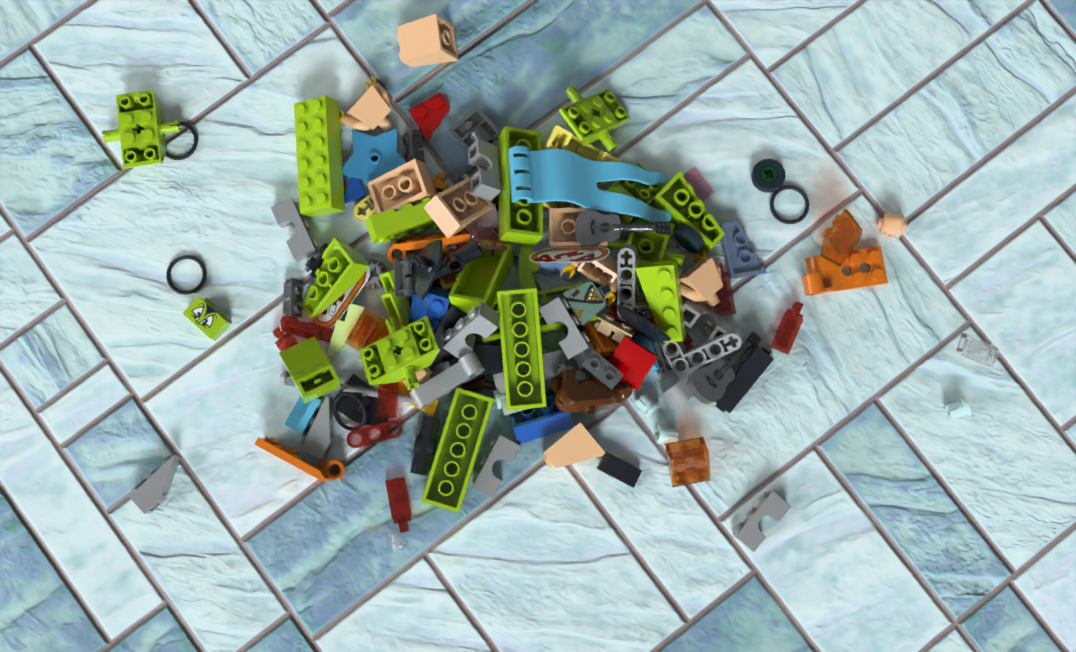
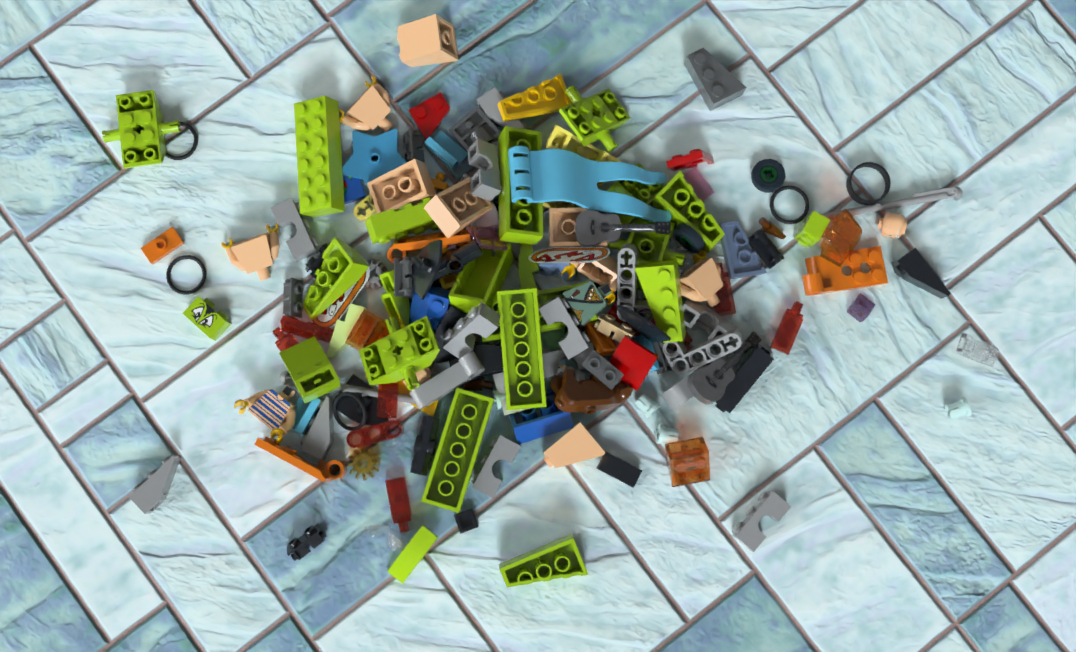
(162, 245): none -> orange plate
(255, 253): none -> light nougat torso
(272, 409): none -> torso
(298, 546): none -> black hinge
(365, 470): none -> clear yellow gear
(413, 553): none -> lime slope
(446, 150): none -> medium azure panel
(466, 520): none -> black tile
(488, 105): none -> light grey slope
(535, 101): none -> yellow wing
(544, 563): none -> lime wedge
(690, 160): none -> red wing
(712, 79): none -> dark grey wedge
(765, 248): none -> black hinge
(770, 228): none -> reddish brown bar
(811, 229): none -> lime brick
(860, 308): none -> clear purple slope
(881, 170): none -> black tyre
(917, 271): none -> black slope
(923, 197): none -> light grey bar

